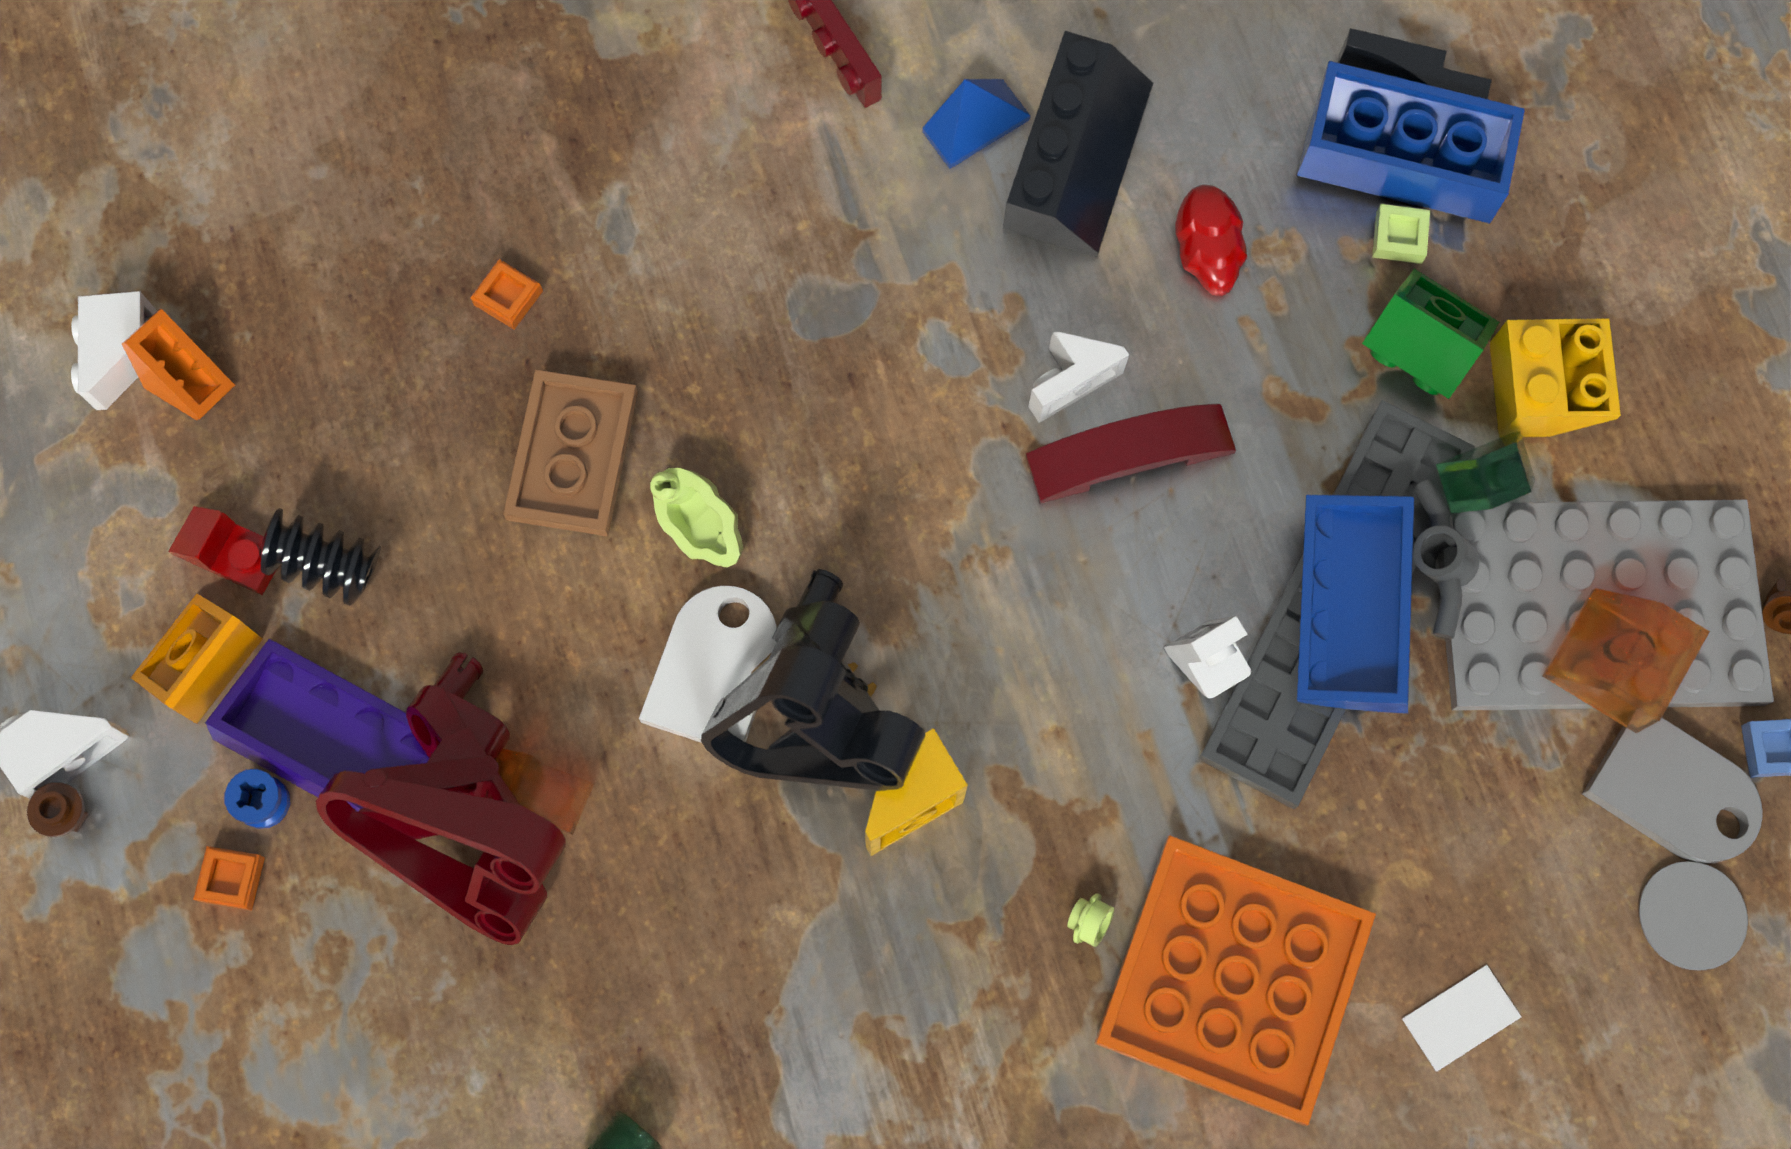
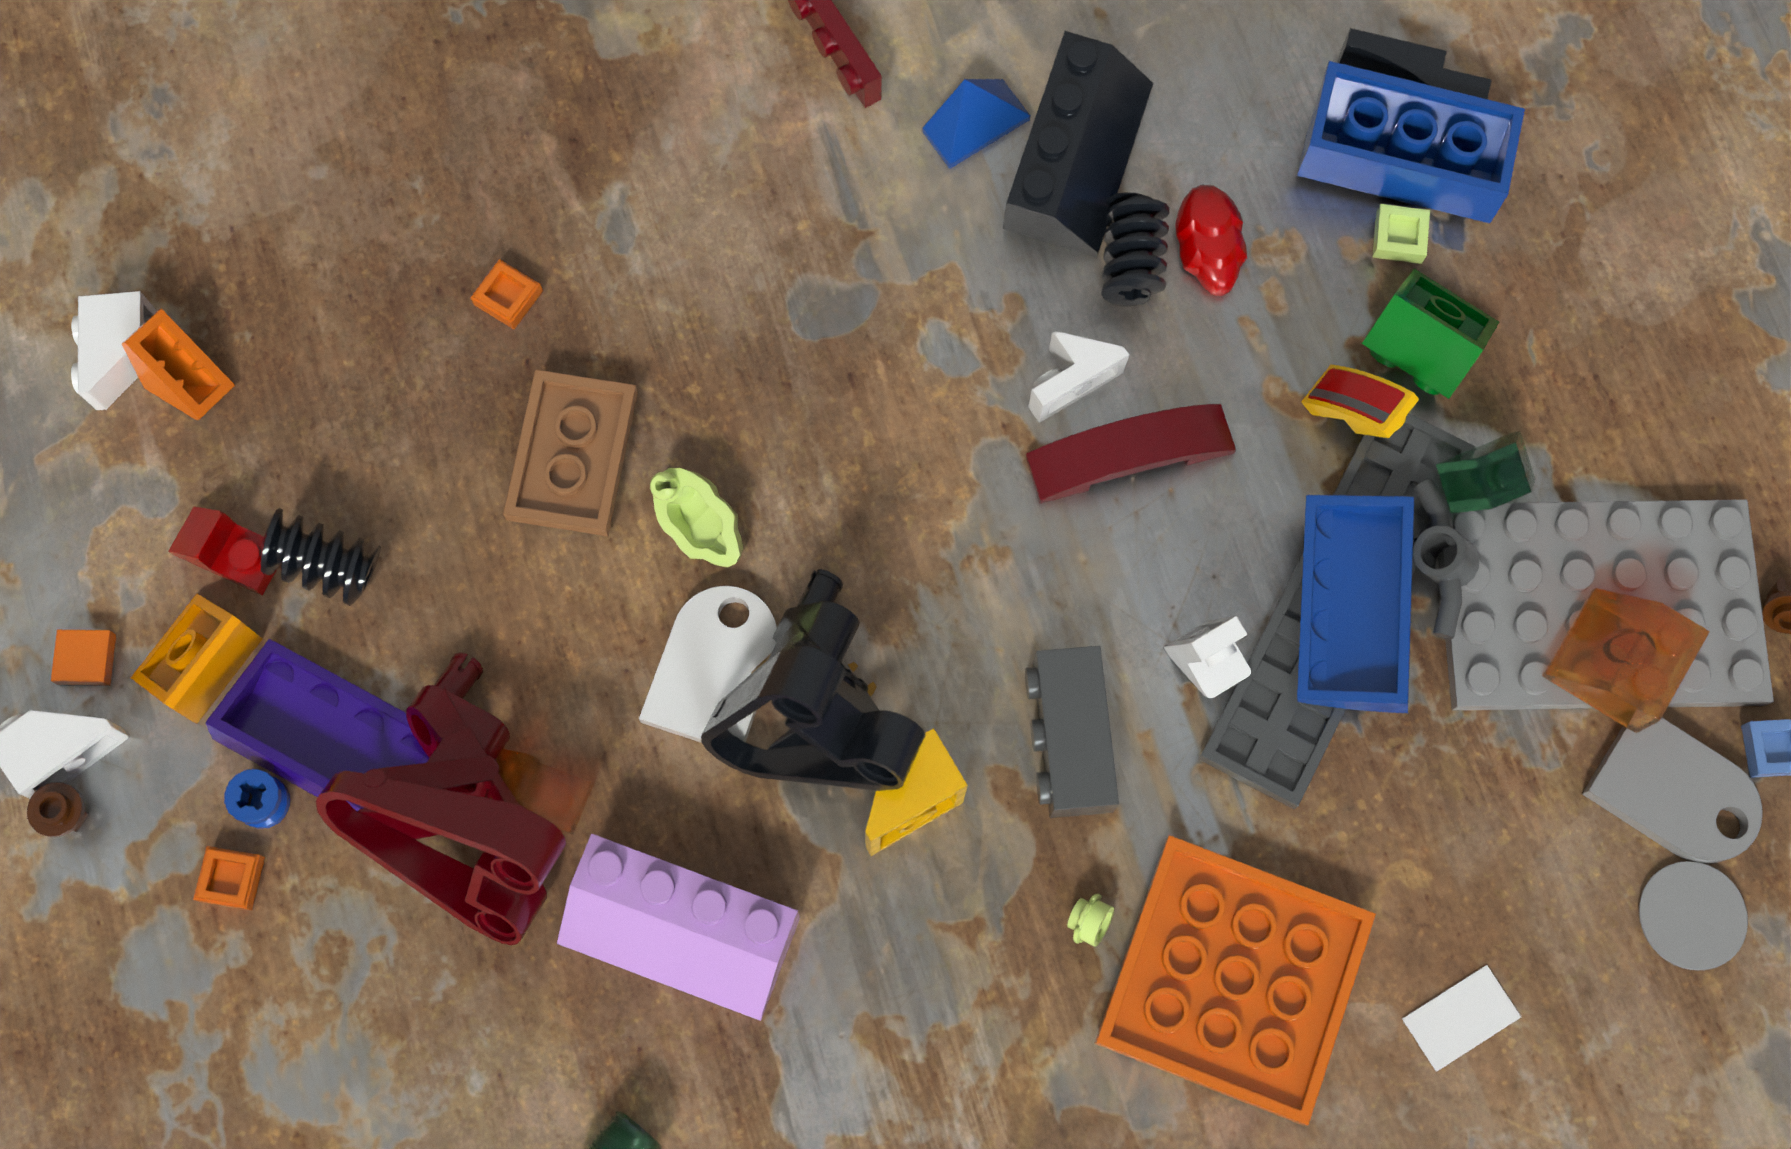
(83, 657): none -> orange tile
(676, 927): none -> lavender slope
(1072, 732): none -> dark grey brick
(1134, 248): none -> black piece
(1361, 399): none -> slope
(1553, 376): yellow slope -> none

